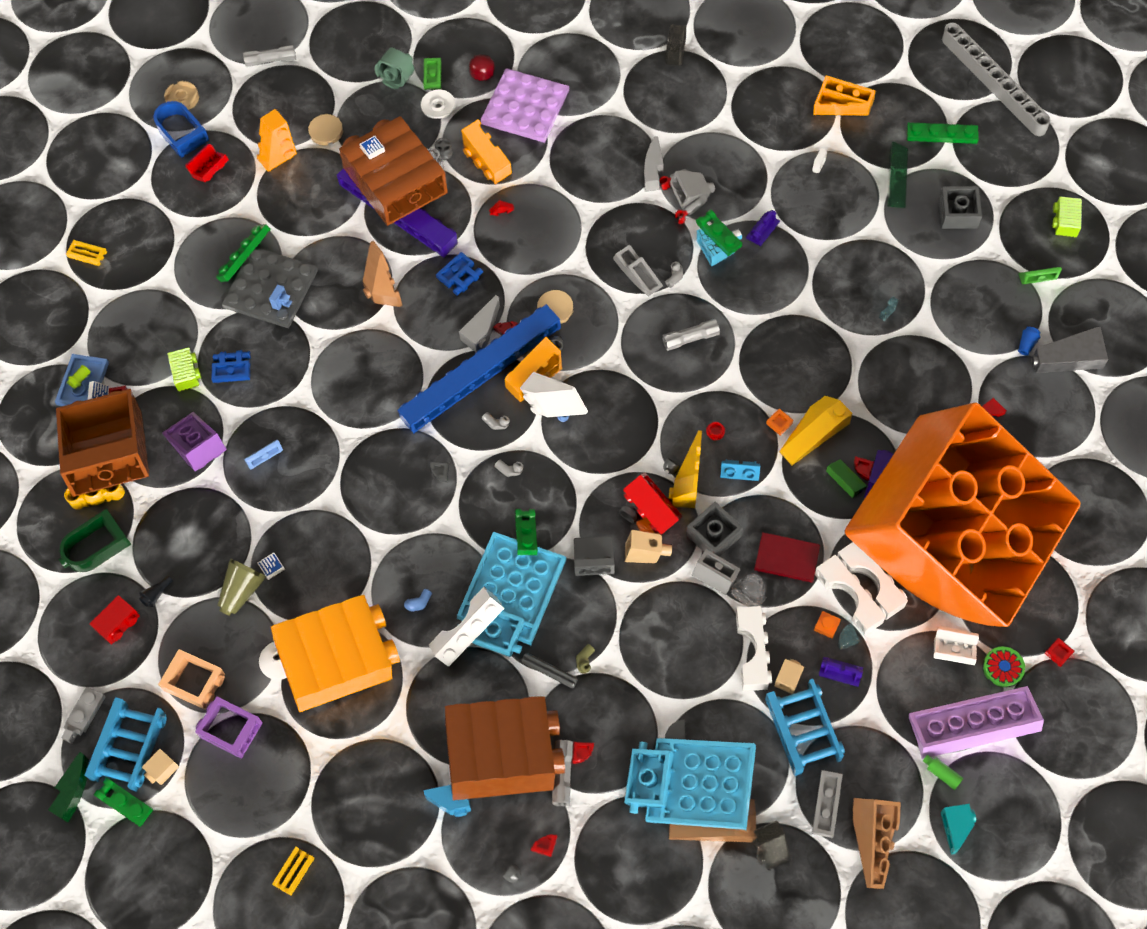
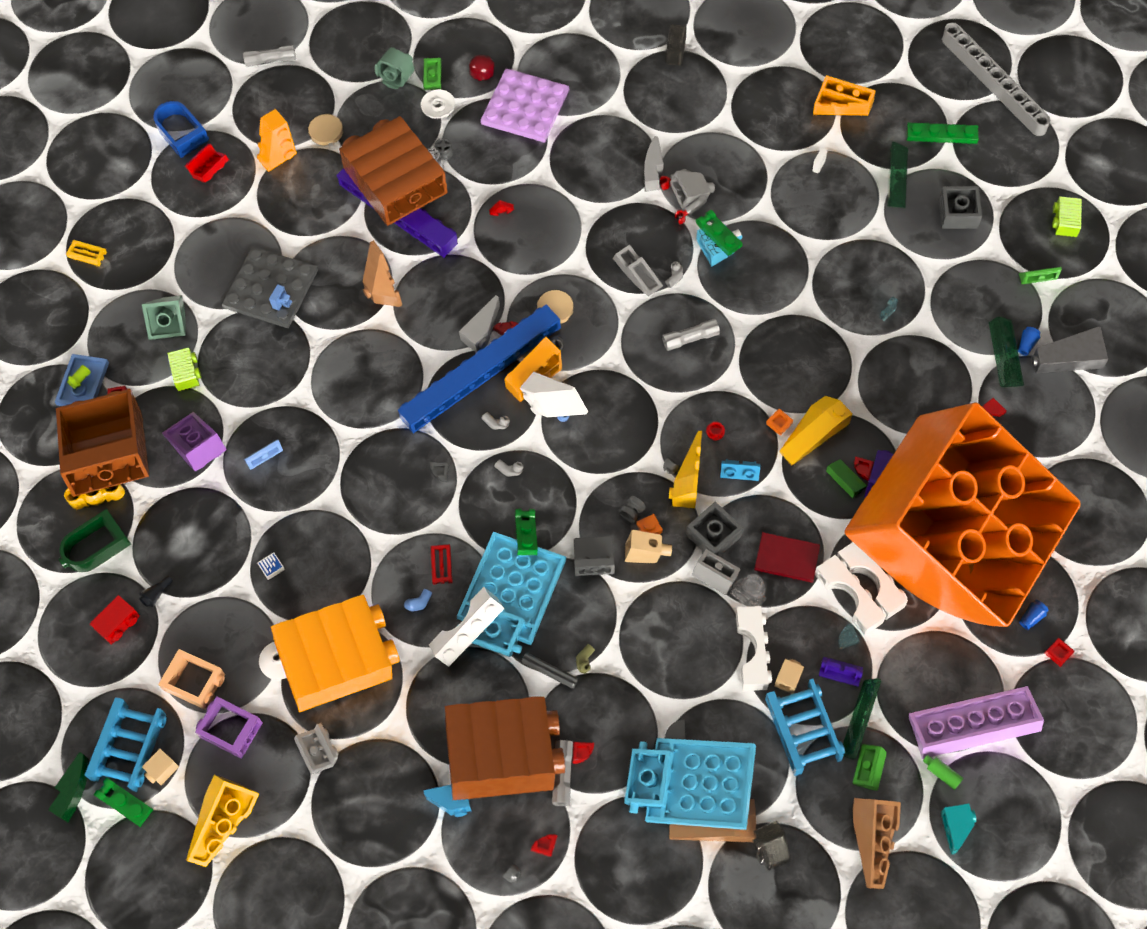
(82, 714): light grey hinge -> none
(97, 389): white tile -> none
(165, 317): none -> sand green slope
(184, 93): tan tile -> none
(220, 814): none -> yellow wedge
(231, 371): blue plate -> none
(238, 257): green plate -> none
(238, 587): olive cone -> none
(287, 865): yellow tile -> none
(316, 749): none -> light grey bracket
(372, 147): white tile -> none
(442, 579): none -> red tile
(457, 269): blue plate -> none
(484, 153): light orange wedge -> none
(652, 503): slope -> none
(763, 228): dark purple hinge -> none
(827, 624): orange plate -> none
(827, 804): light grey plate -> none
(860, 717): none -> clear green slope
(869, 767): none -> bright green slope
(955, 645): white bracket -> none
(1004, 666): tile -> none
(1006, 352): none -> clear green slope
(1035, 612): none -> blue cone

